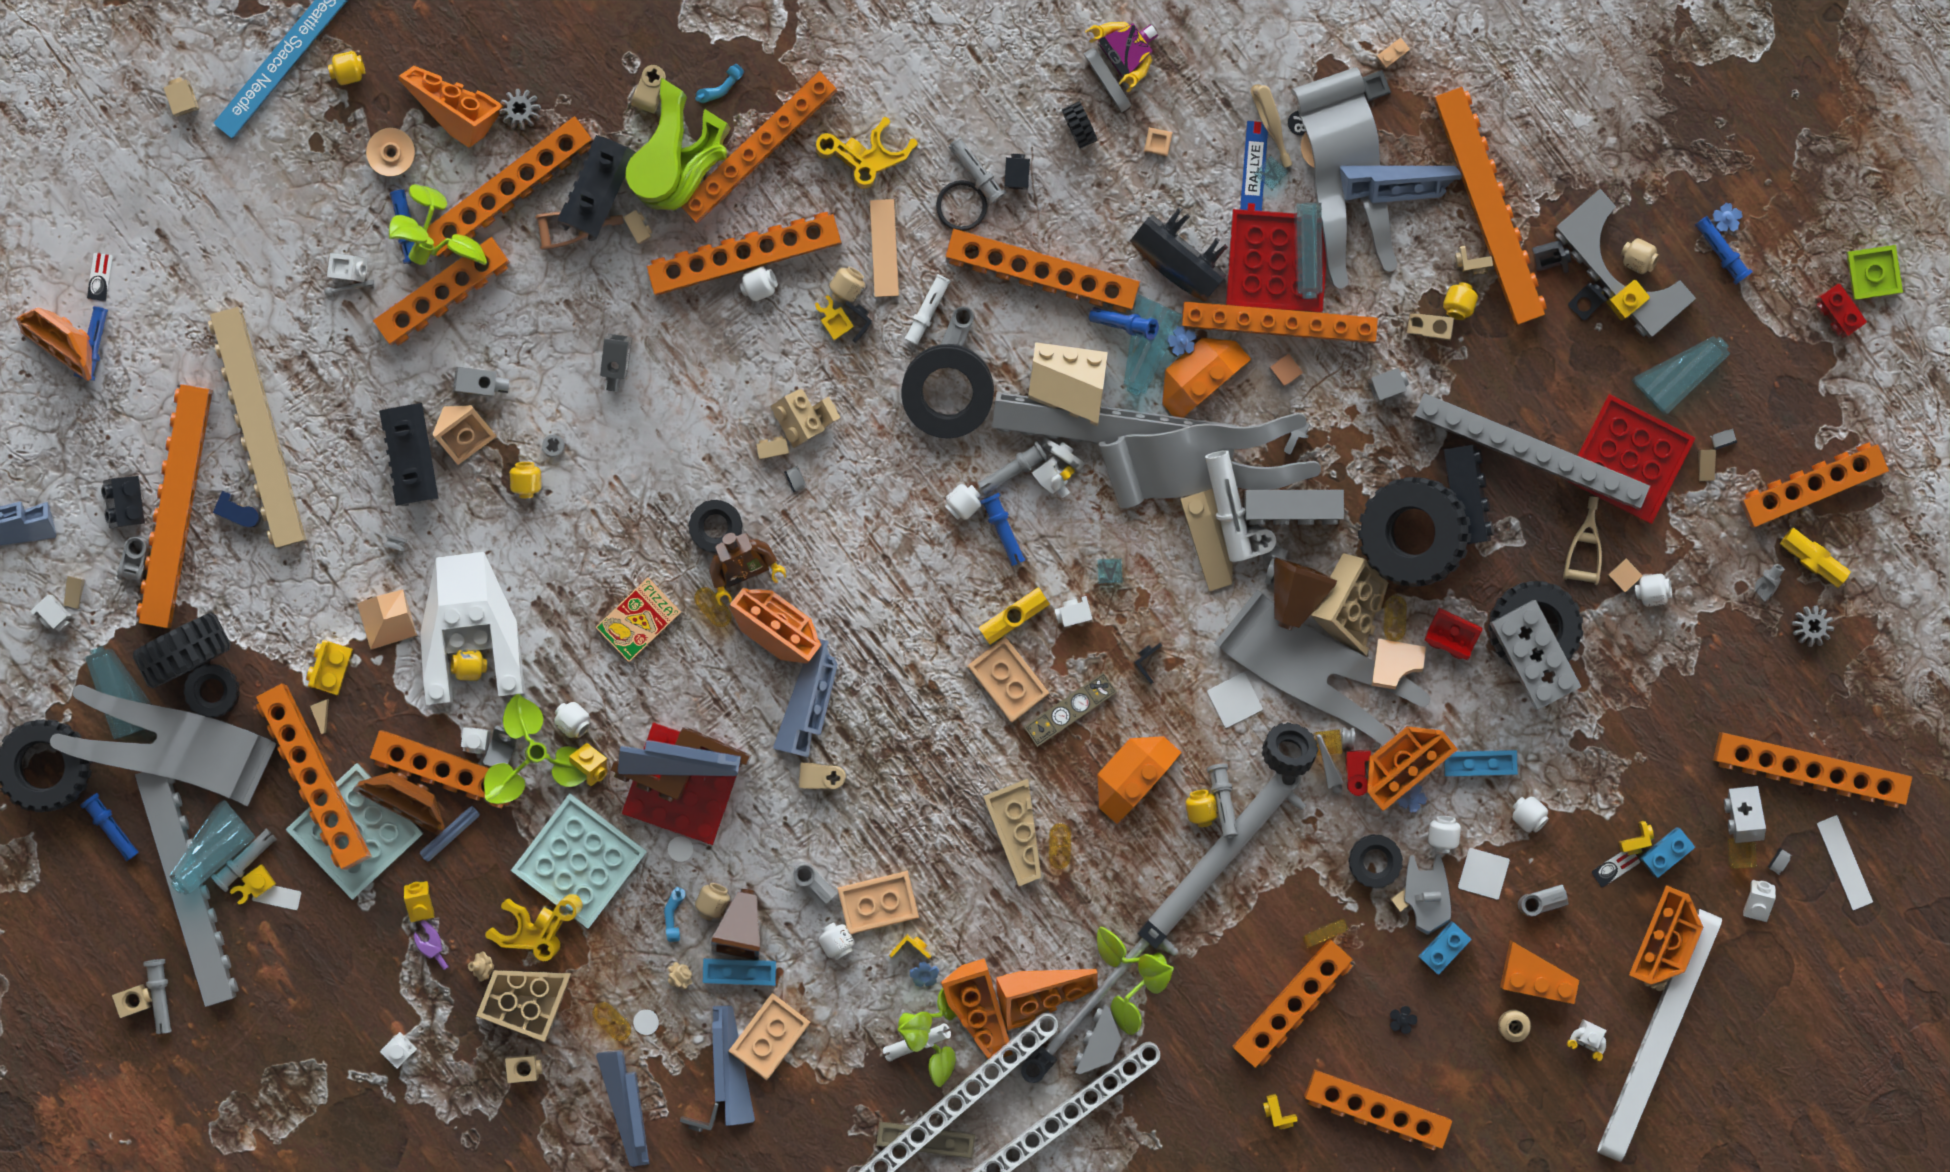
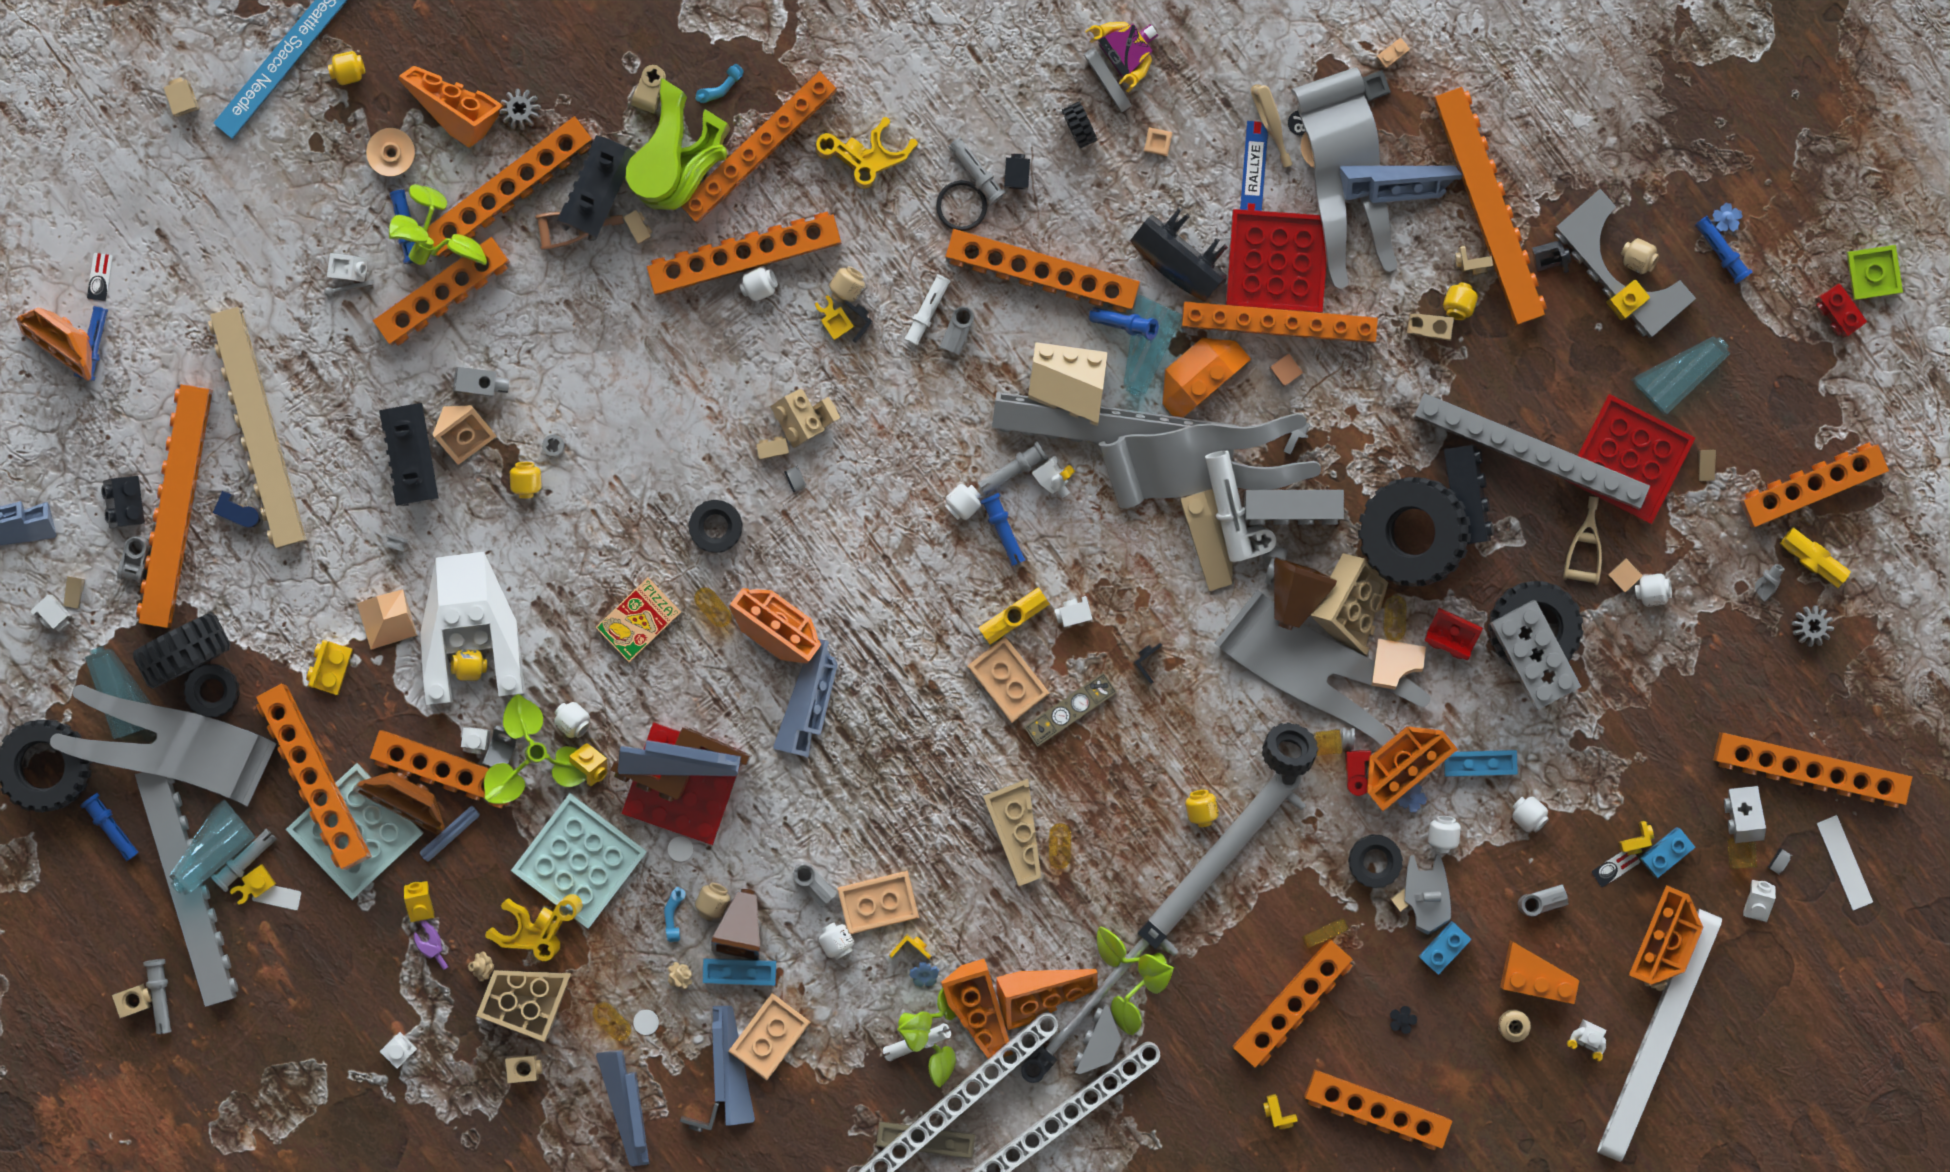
(320, 713): tan piece -> none
(618, 350): dark grey torso -> none
(739, 560): torso -> none
(816, 776): tan piece -> none
(884, 248): light nougat tile -> none
(940, 424): black tyre -> none
(1063, 452): white plate -> none
(1109, 570): clear light blue tile -> none
(1133, 774): orange wedge -> none
(1181, 340): medium blue plant -> none
(1221, 789): light grey pin -> none
(1234, 700): white sticker -> none
(1271, 172): clear light blue tile -> none
(1308, 249): clear light blue slope -> none
(1332, 773): light grey piece -> none
(1388, 384): light grey brick -> none
(1483, 873): white sticker -> none
(1594, 294): black bracket -> none
(1723, 439): light grey piece -> none

